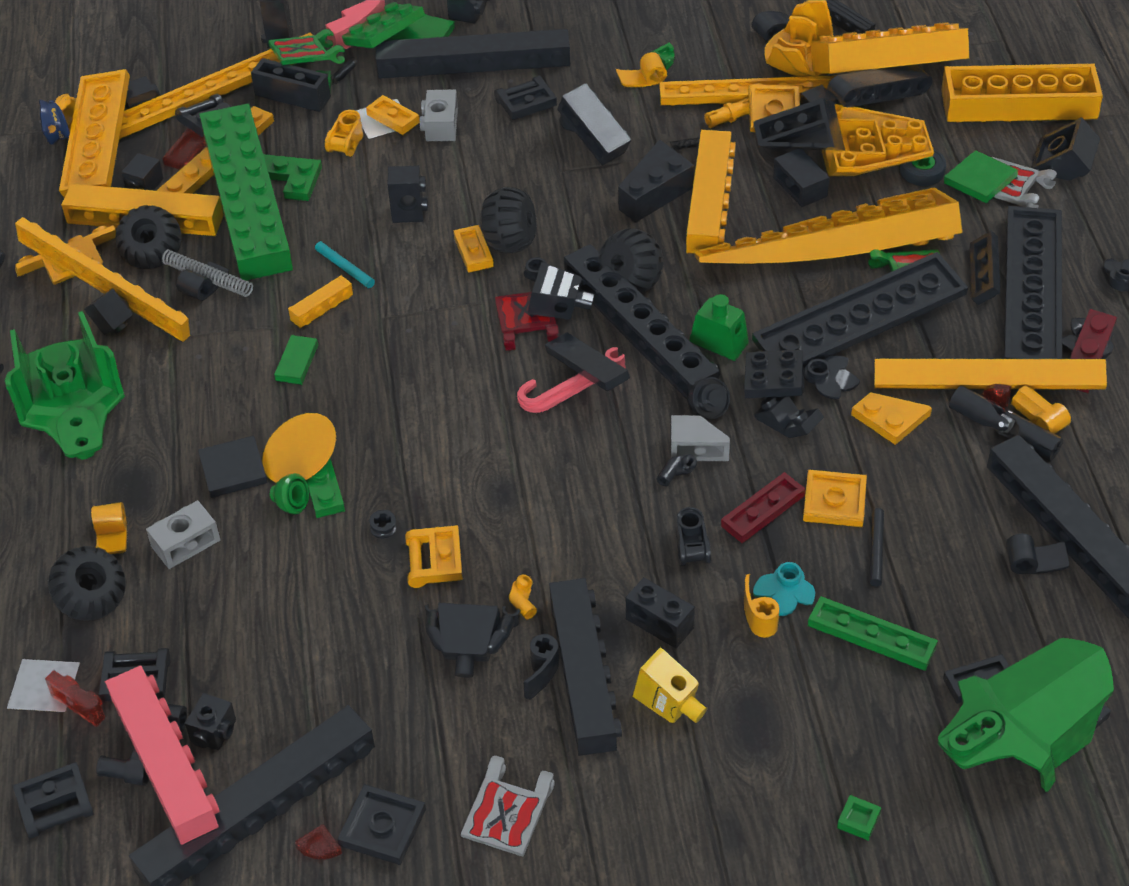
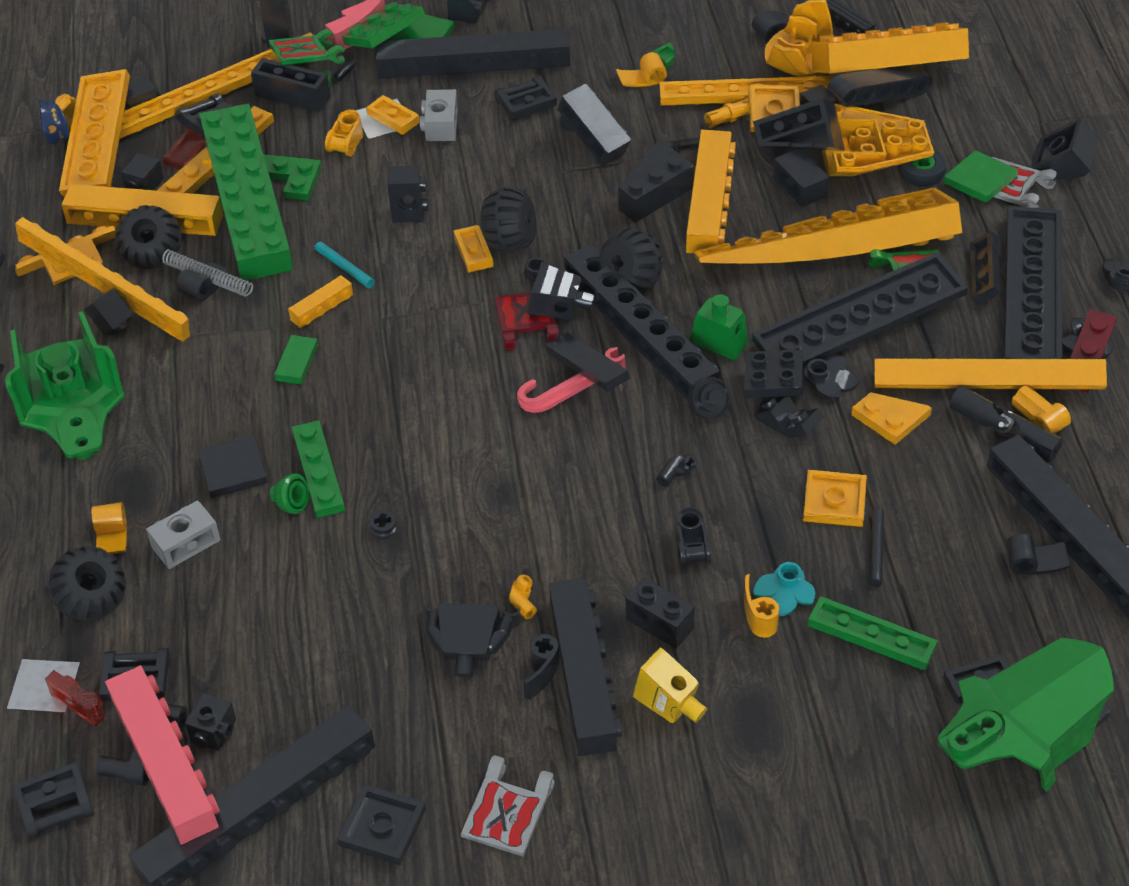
(299, 447): light orange sticker -> none
(318, 844): clear red tile -> none
(444, 555): light orange plate -> none
(699, 438): light grey slope -> none
(763, 507): dark red plate -> none
(859, 817): green plate -> none
(998, 393): clear red tile -> none
(1021, 92): light orange brick -> none

